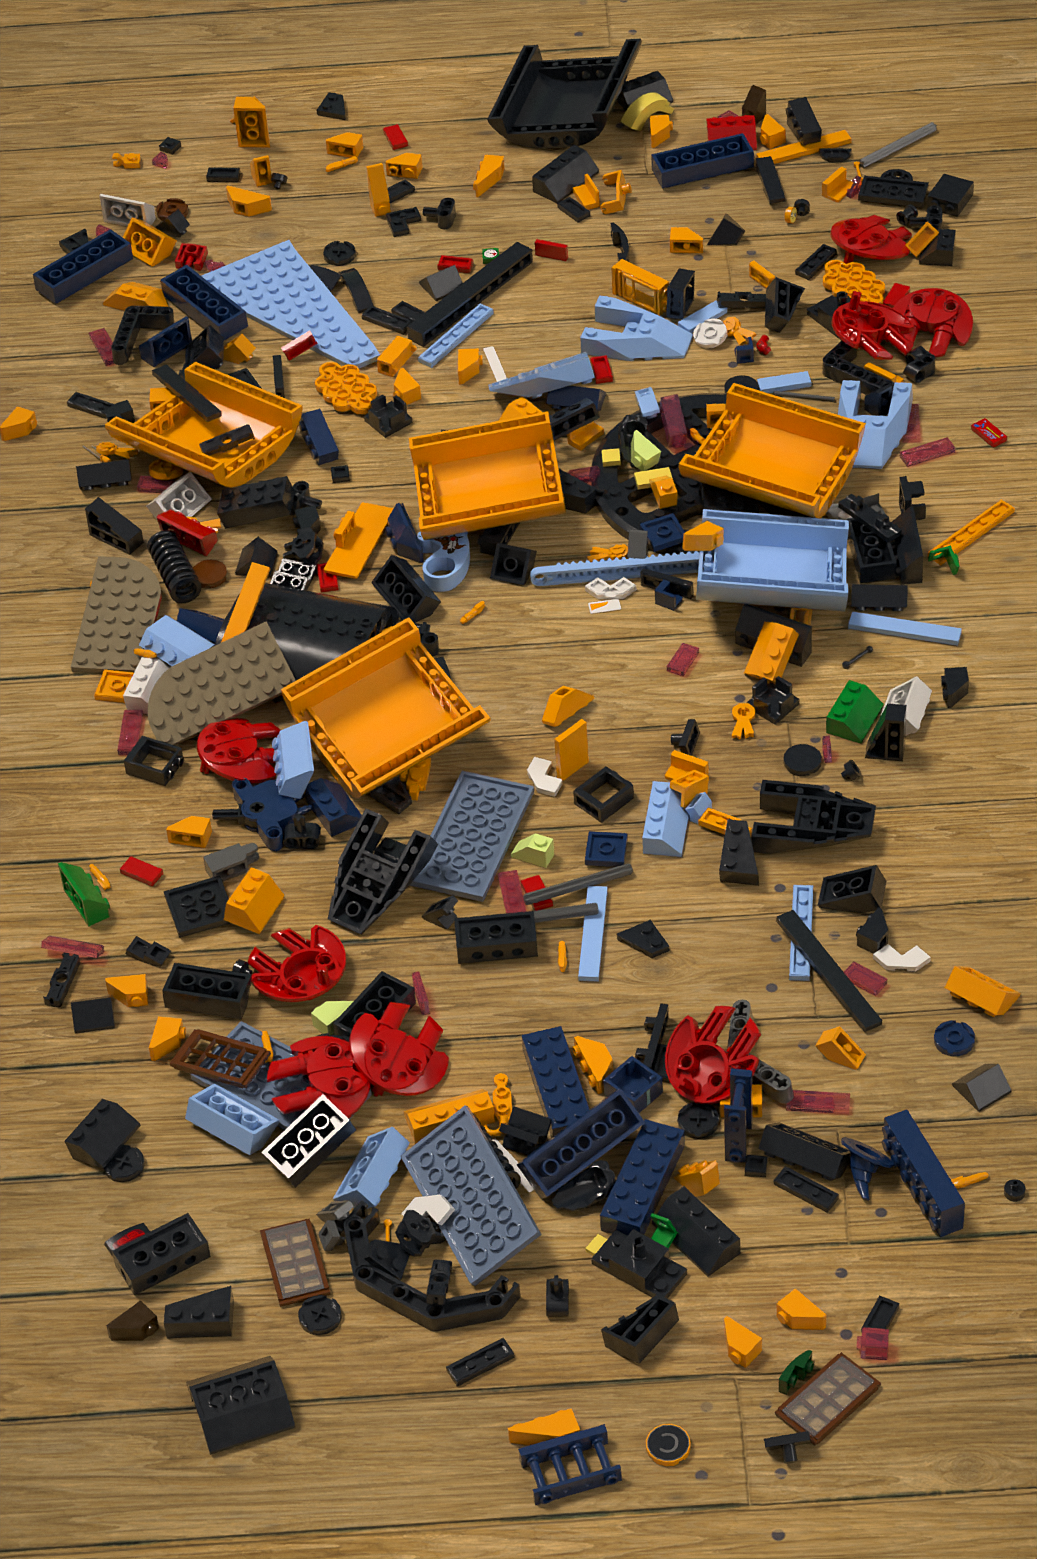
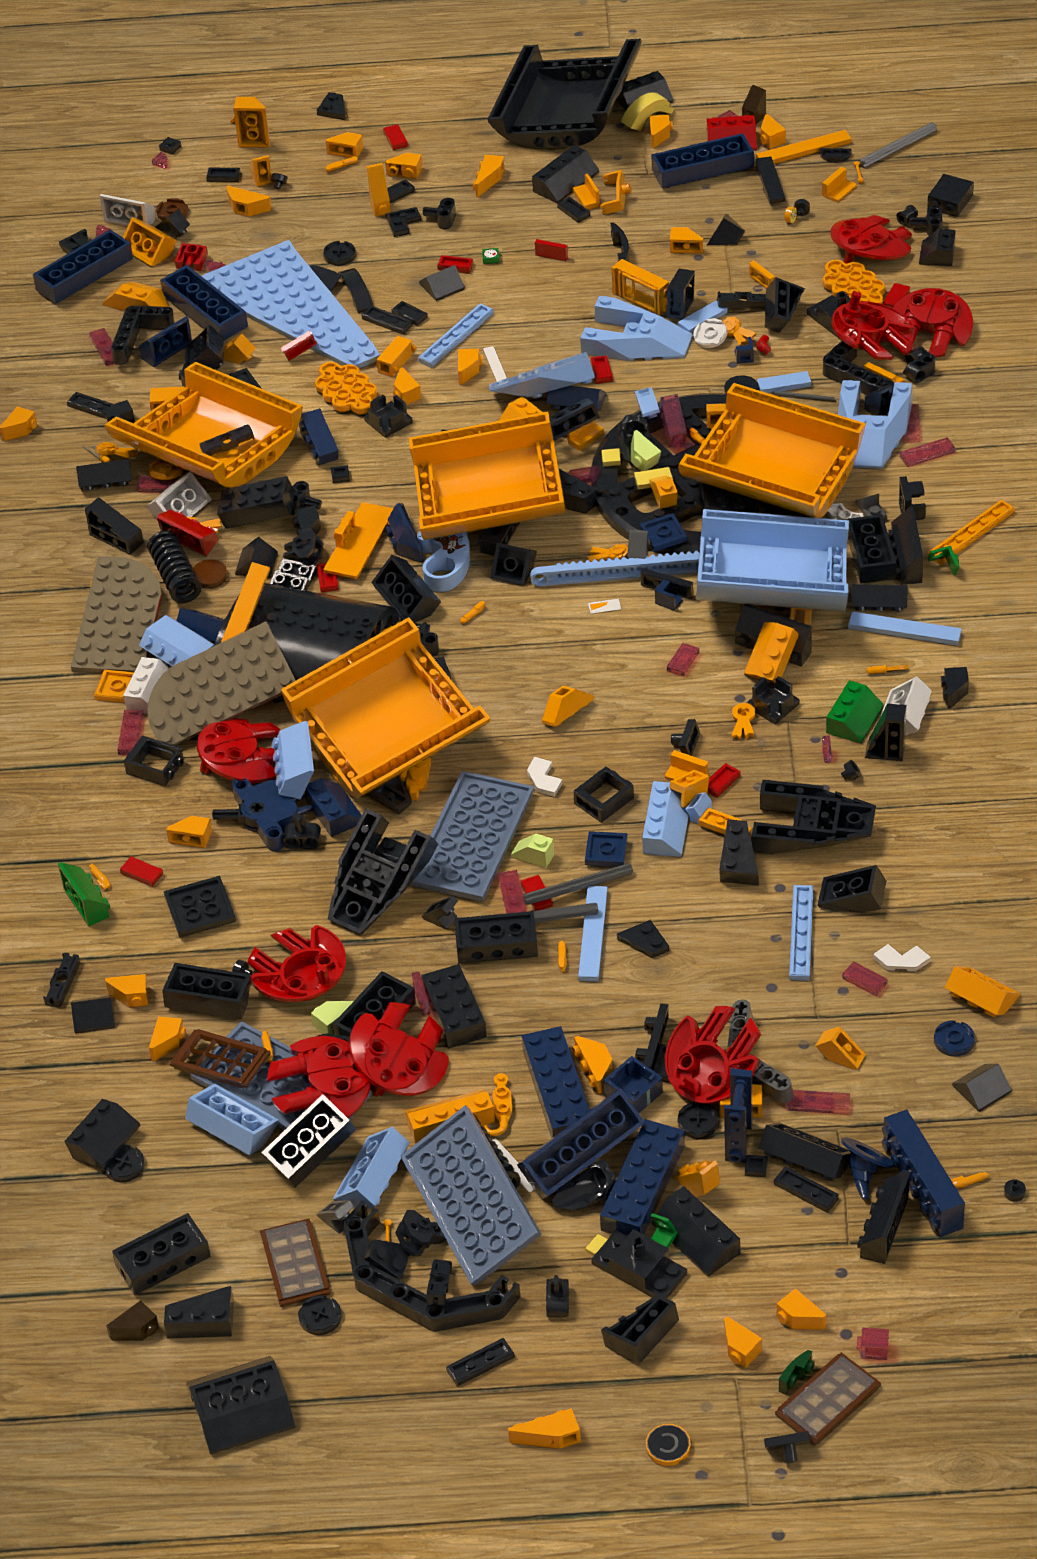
(72, 946): clear pink tile -> none
(126, 1236): slope -> none
(128, 161): light orange plate -> none
(145, 653): light orange piece -> none
(148, 953): black slope -> none
(187, 393): black tile -> none
(231, 861): dark grey hinge -> none
(253, 901): light orange slope -> none
(278, 375): black piece -> none
(330, 1235): dark grey tile -> none
(433, 1205): white tile -> none
(454, 1006): none -> black brick
(469, 294): black brick -> none
(525, 1131): black bracket -> none
(563, 1446): dark blue fence -> none
(571, 750): light orange tile -> none
(618, 590): white tile -> none
(703, 537): light orange slope -> none
(722, 779): none -> red tile
(802, 759): black tile -> none
(803, 121): black wedge -> none
(816, 261): black tile -> none
(829, 971): black tile -> none
(846, 664): black hinge -> none
(855, 188): clear pink tile -> none
(869, 518): black hinge -> none
(873, 933): black slope -> none
(881, 1314): black tile -> none
(882, 669): none -> light orange piece
(885, 1218): none -> black slope
(893, 189): black plate -> none
(922, 239): light orange tile -> none
(989, 432): red tile -> none

